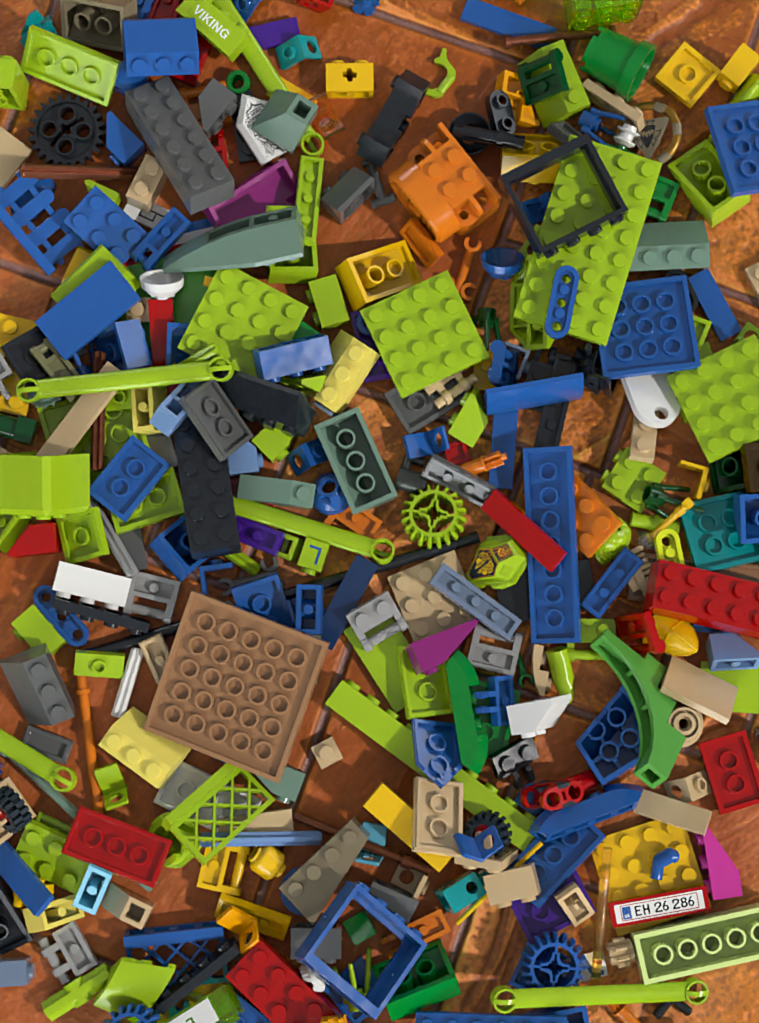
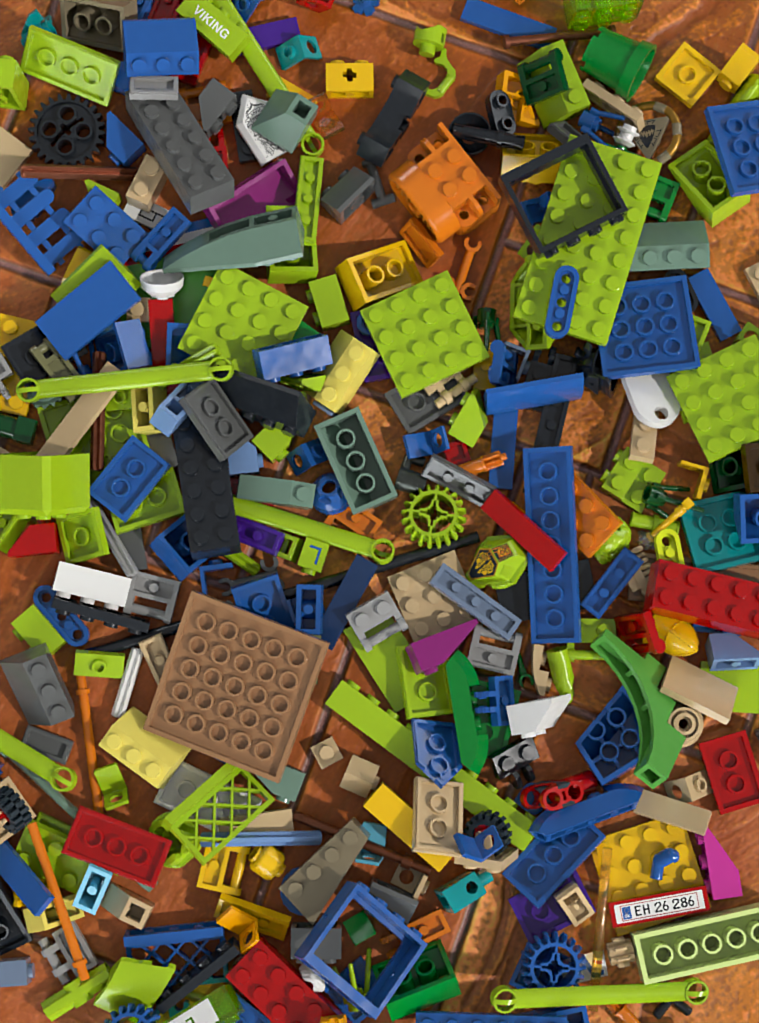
(79, 962): none -> orange bar
(153, 88): none -> light grey tile
(233, 77): green piece -> none
(360, 776): none -> tan brick
(430, 40): none -> lime piece
(484, 897): yellow piece -> none
(502, 262): blue piece -> none
(512, 884): tan brick -> none

